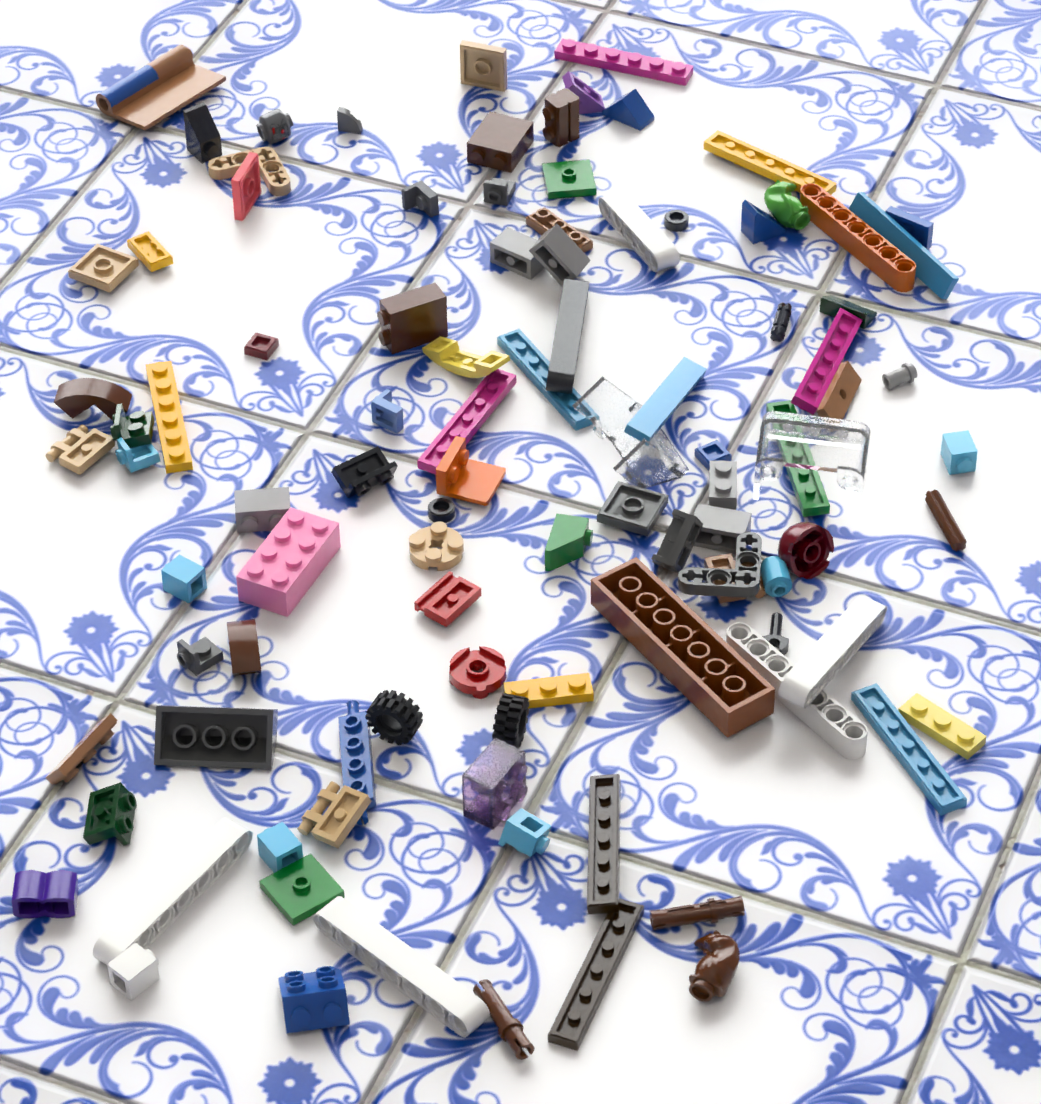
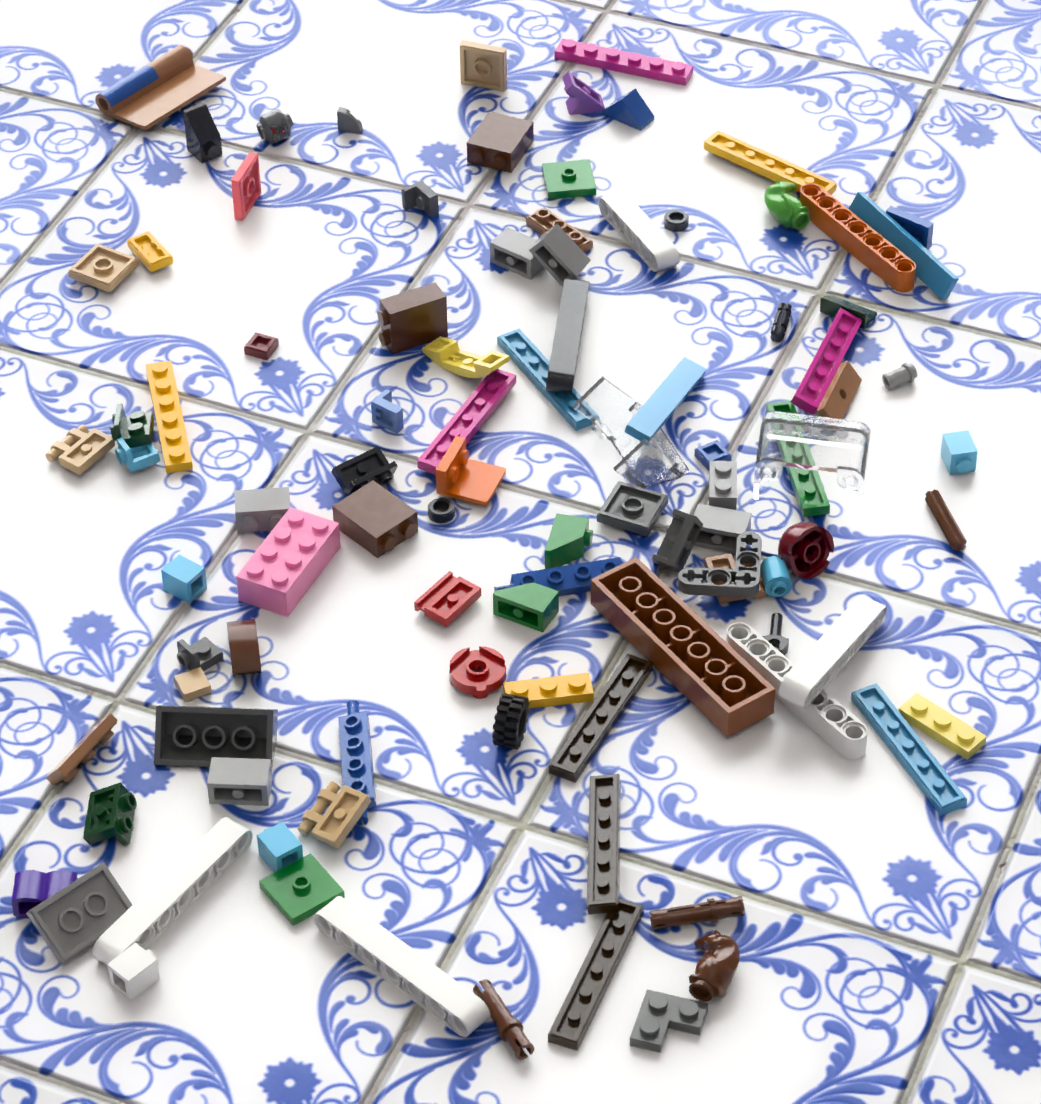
(80, 913): none -> light grey tile
(82, 393): reddish brown brick -> none
(192, 684): none -> tan tile
(227, 166): tan beam -> none
(239, 781): none -> light grey brick
(313, 999): blue bracket -> none
(375, 519): none -> brick
(394, 717): black tyre -> none
(436, 535): tan plate -> none
(494, 784): clear purple brick -> none
(498, 191): dark grey bracket -> none
(526, 833): medium azure brick -> none
(527, 605): none -> green slope
(561, 117): reddish brown brick -> none
(565, 579): none -> blue plate
(600, 718): none -> tile
(665, 1012): none -> plate
(758, 224): blue slope -> none

